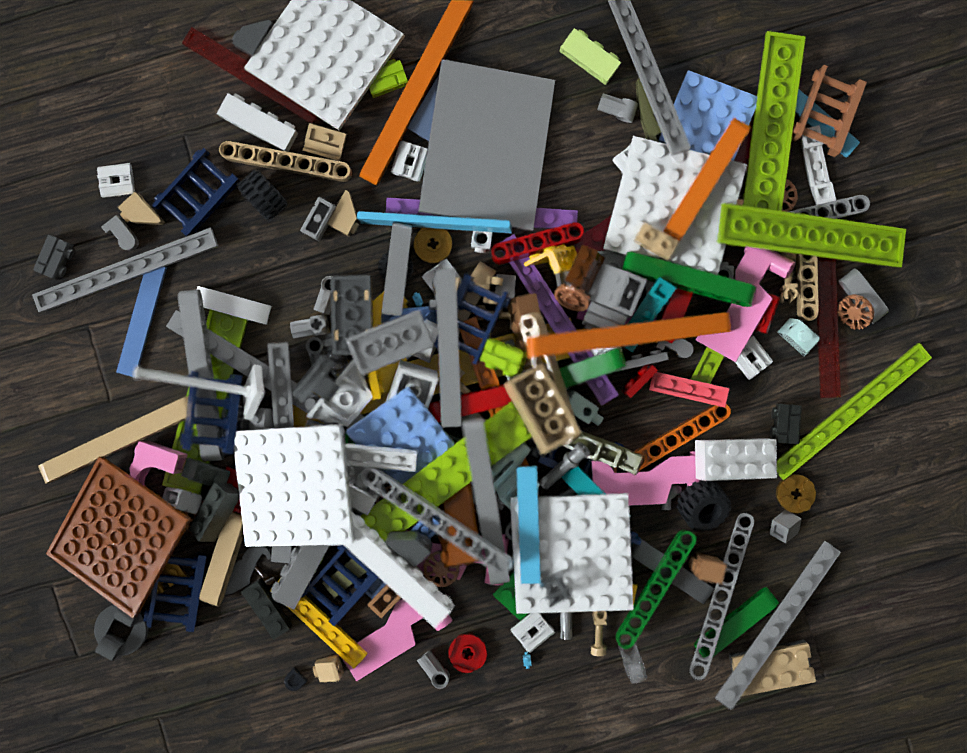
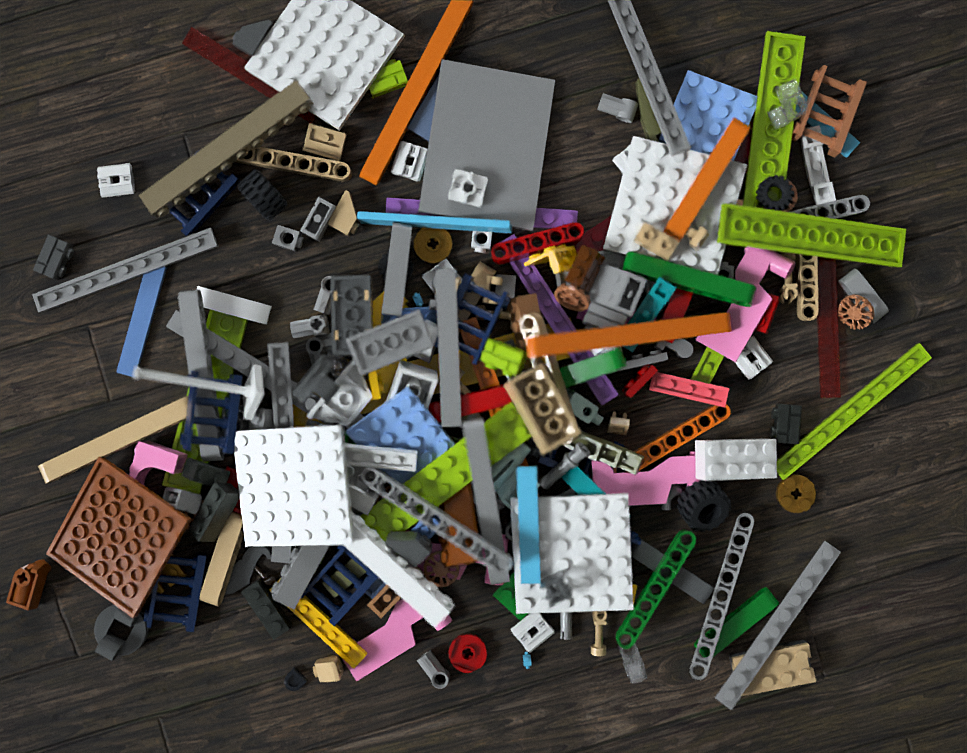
(28, 585): none -> dark orange piece
(126, 238): light grey leg -> none
(139, 211): tan slope -> none
(226, 149): none -> dark tan brick
(257, 123): white brick -> none
(280, 234): none -> light grey brick
(463, 178): none -> white piece
(590, 56): yellowish green brick -> none
(618, 425): none -> tan tile
(697, 237): none -> tan tile
(707, 567): medium nougat brick -> none
(783, 185): none -> black tyre
(785, 526): light grey panel -> none
(789, 95): none -> clear piece
(799, 335): light aqua torso -> none

